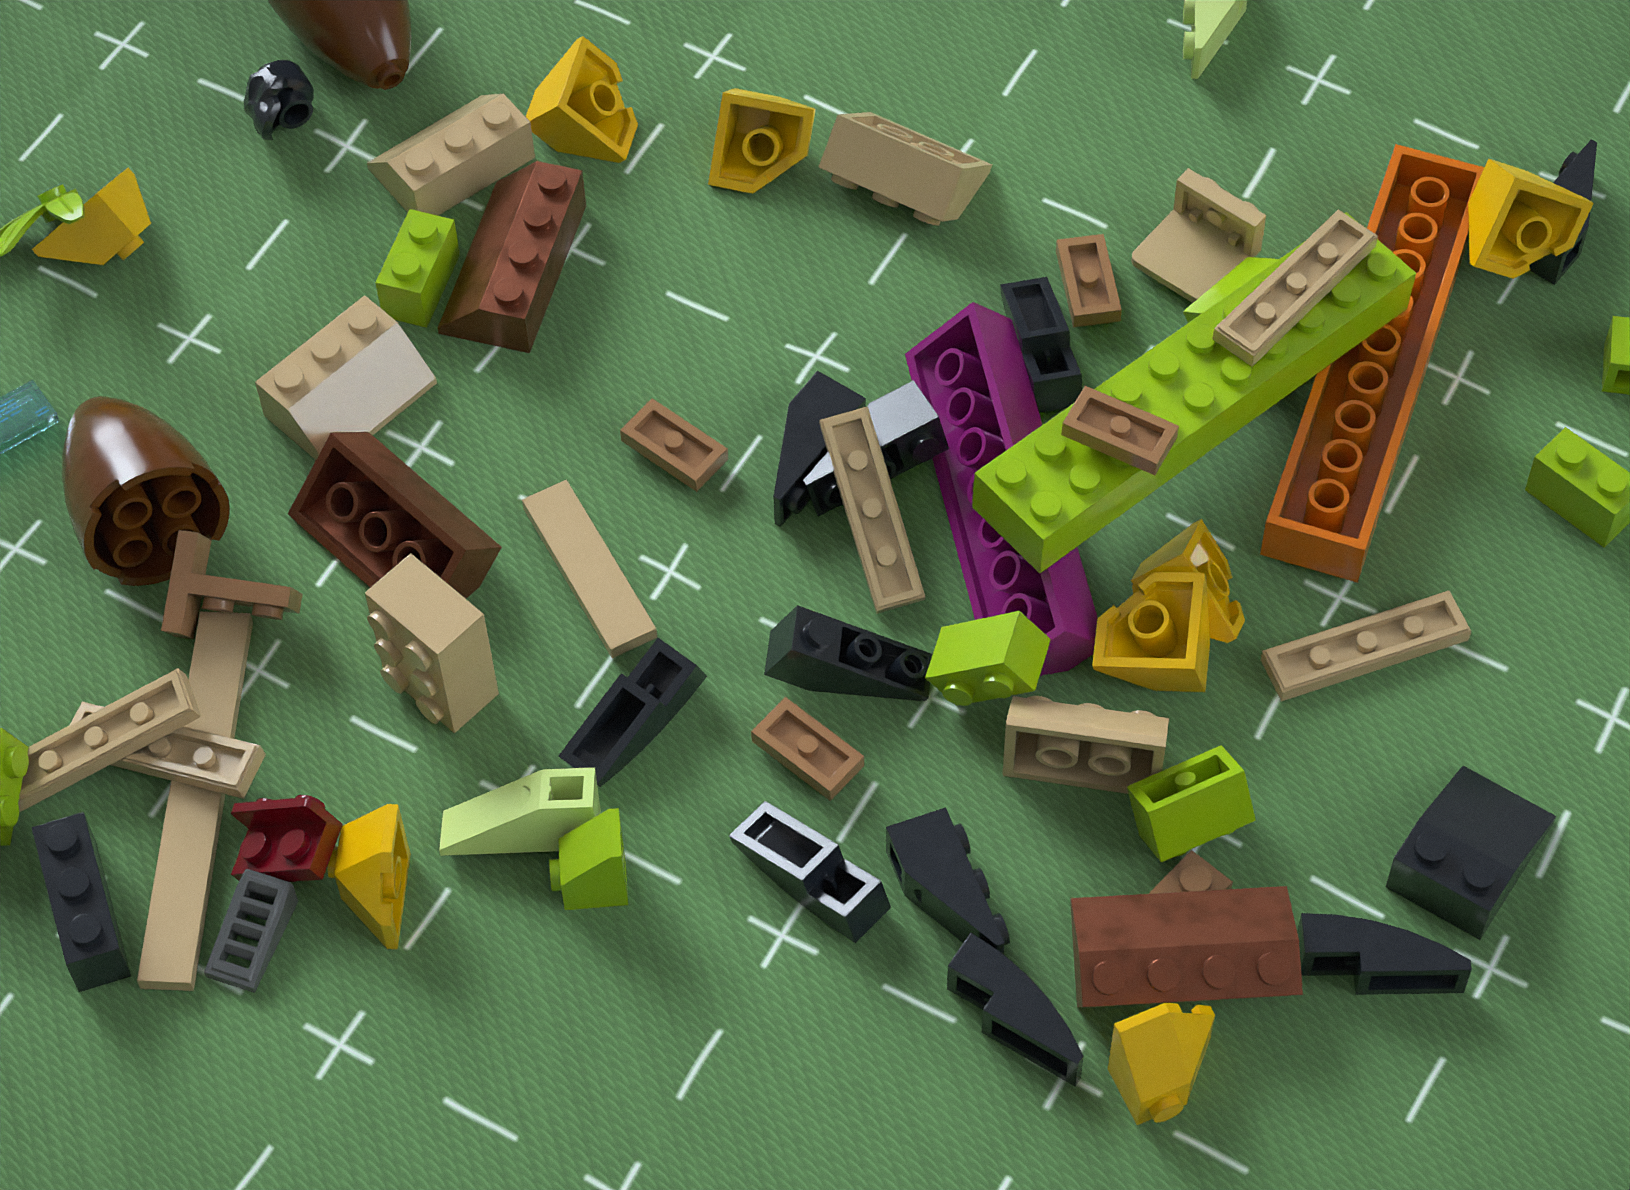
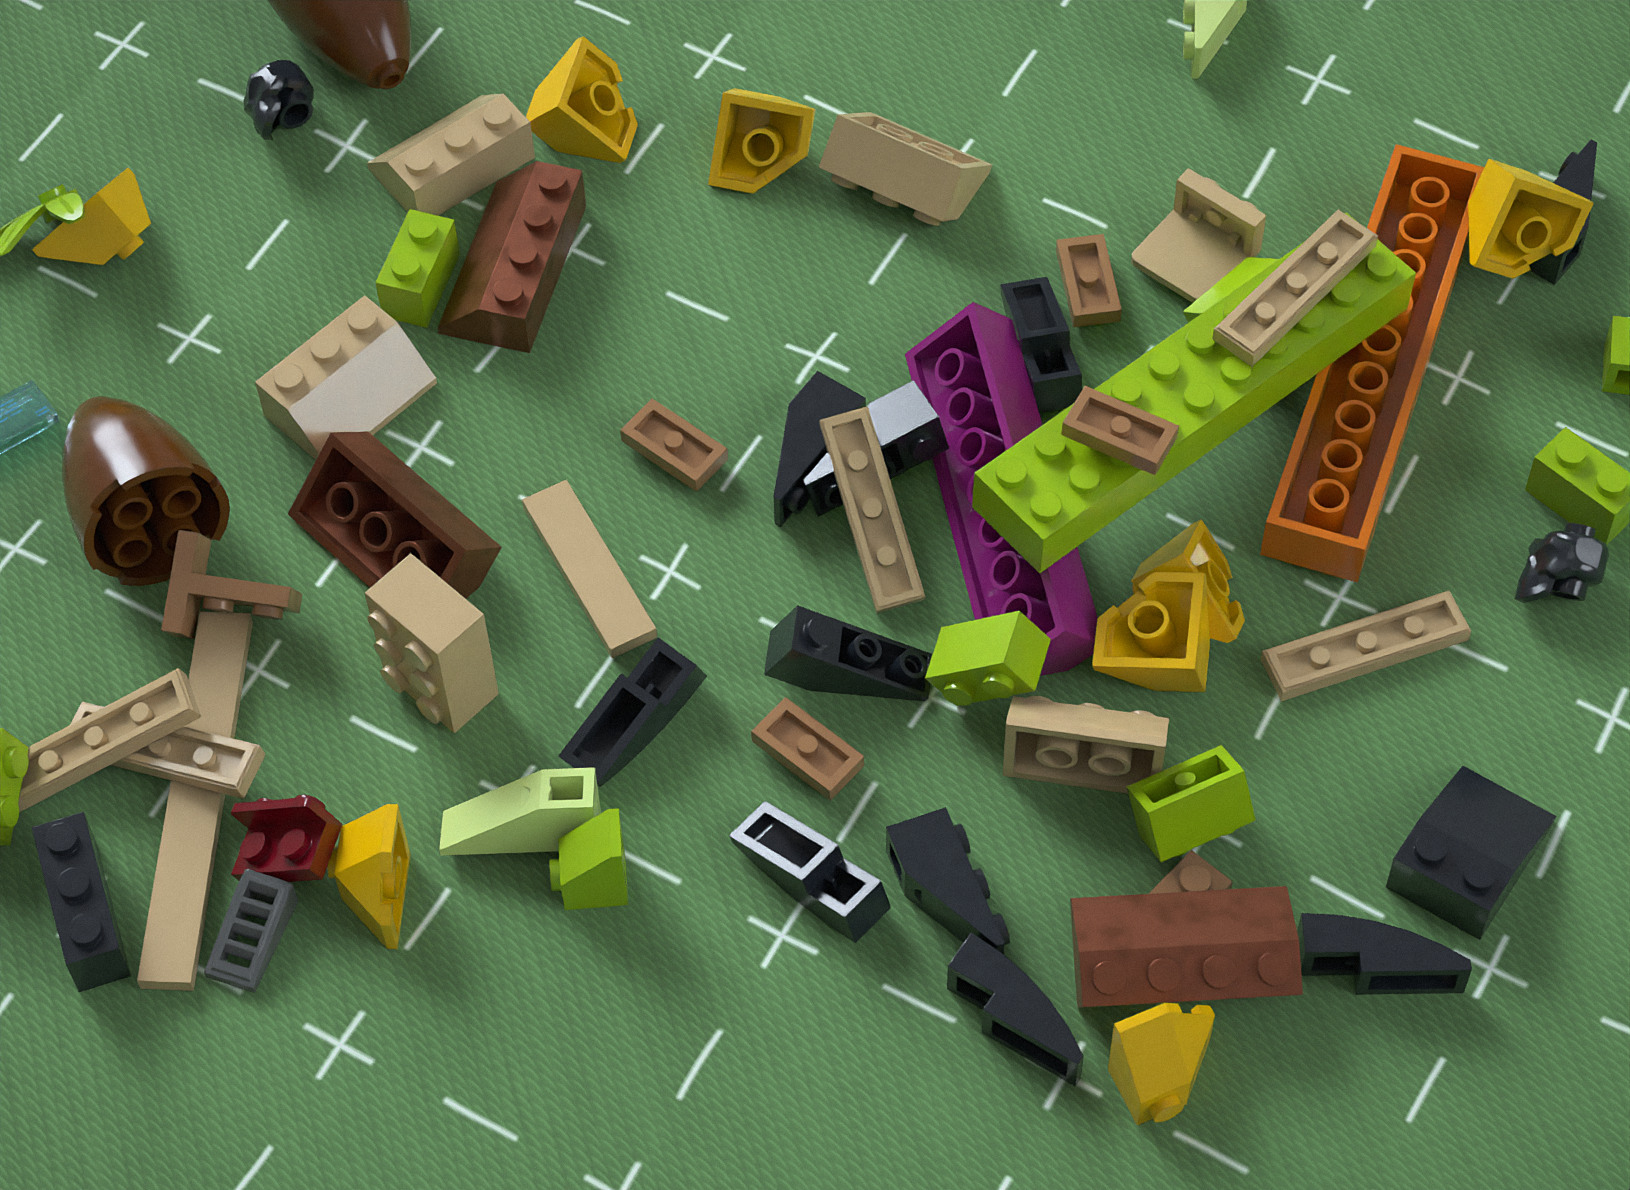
(1563, 564): none -> black head

